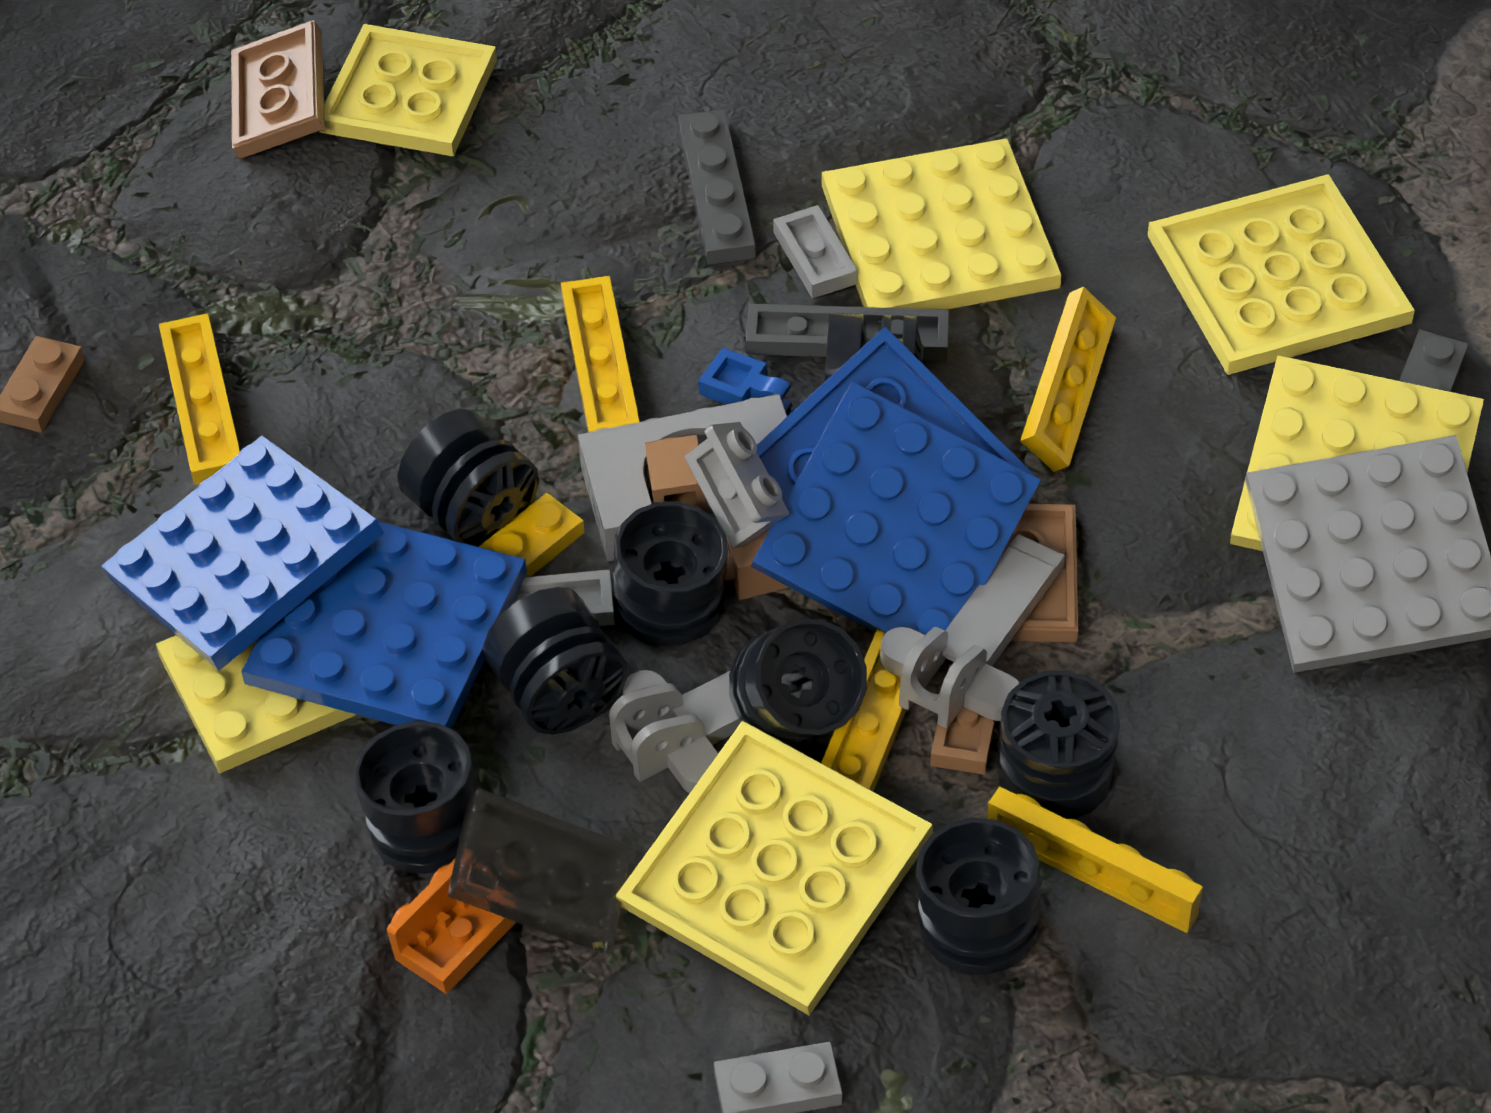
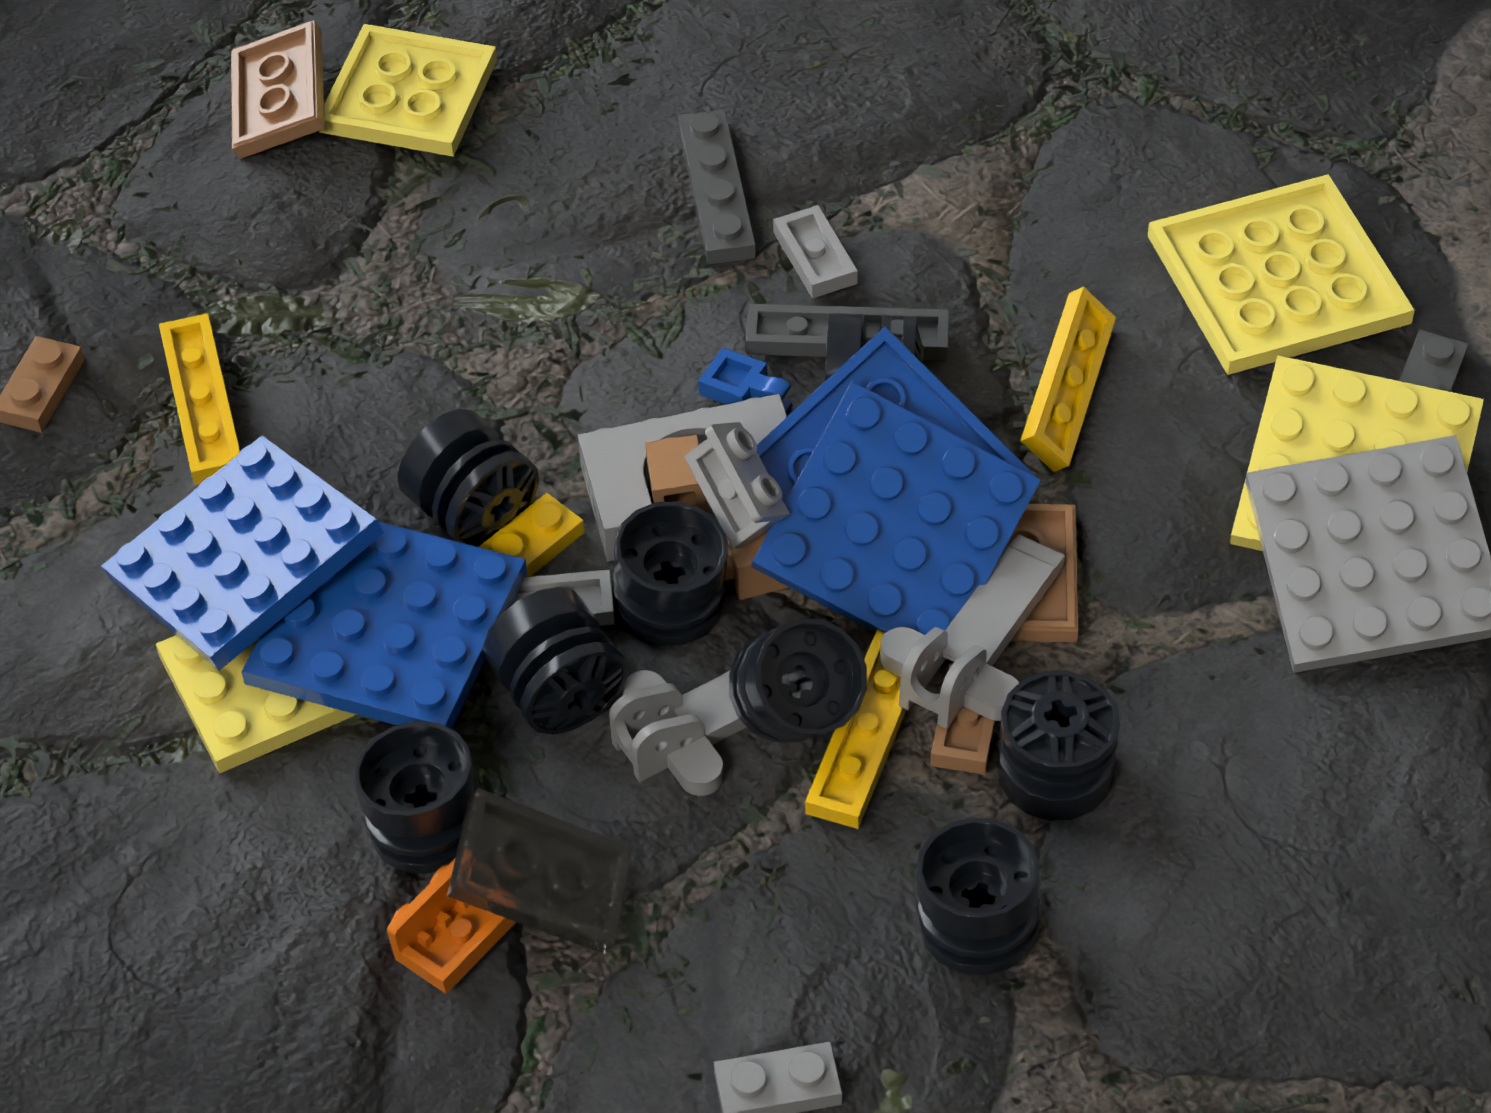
(599, 353): yellow plate -> none
(775, 867): light yellow plate -> none
(941, 229): light yellow plate -> none
(1100, 862): yellow plate -> none

